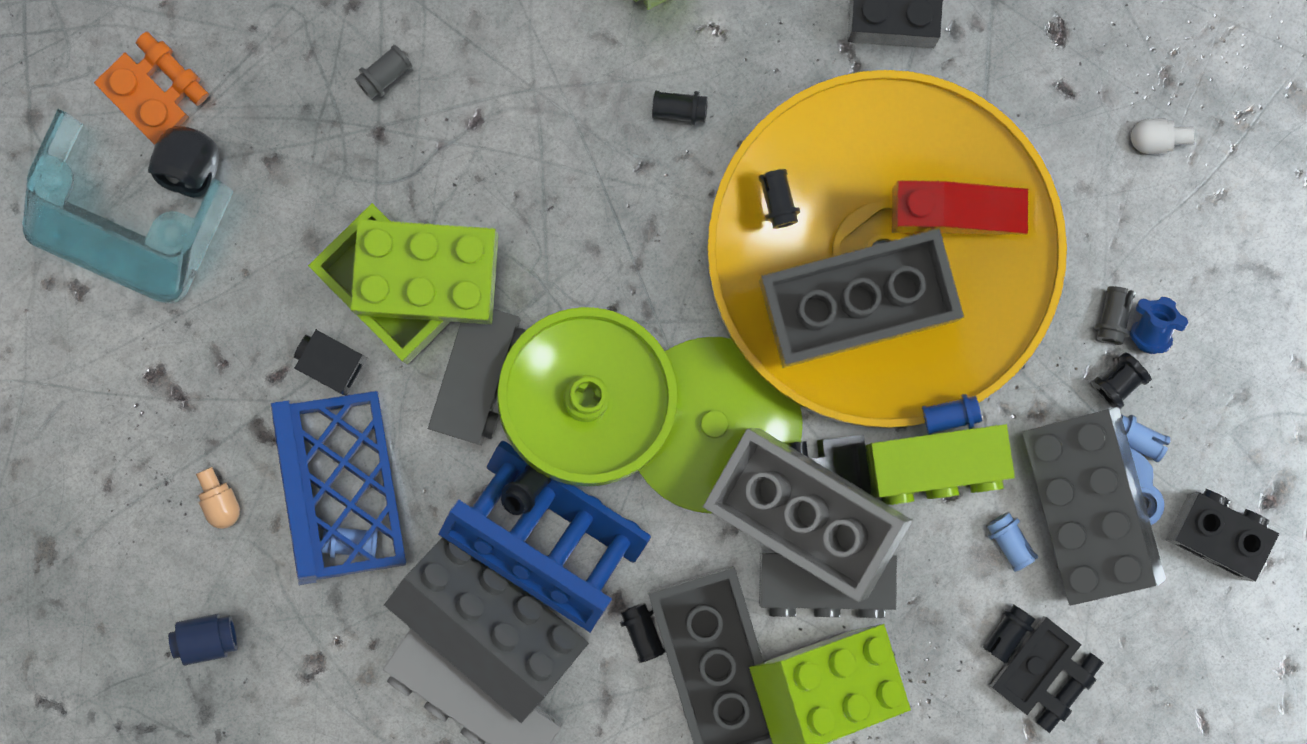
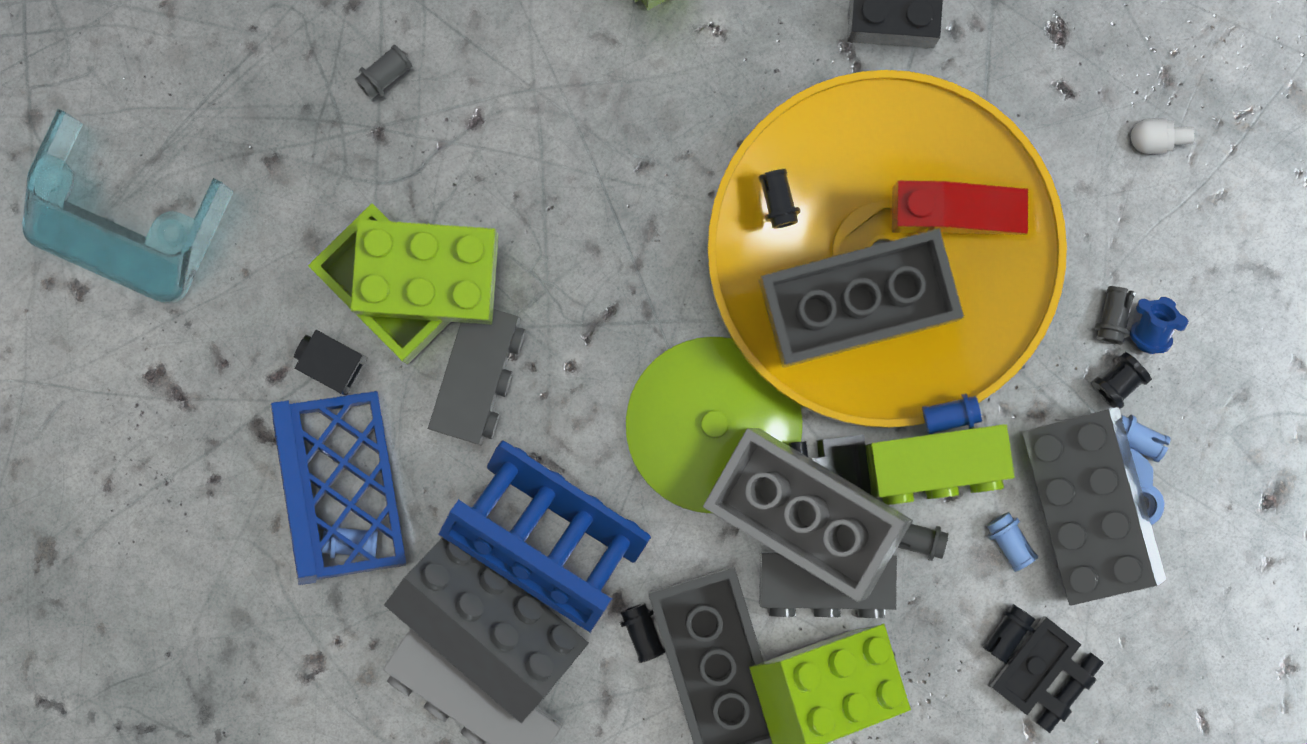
(141, 98): orange plate -> none
(185, 156): black helmet -> none
(203, 639): dark blue brick -> none
(217, 500): light nougat cylinder -> none
(520, 495): black pin -> none
(587, 396): lime dish -> none
(680, 107): black pin -> none
(925, 541): none -> dark grey pin
(1223, 535): black brick -> none

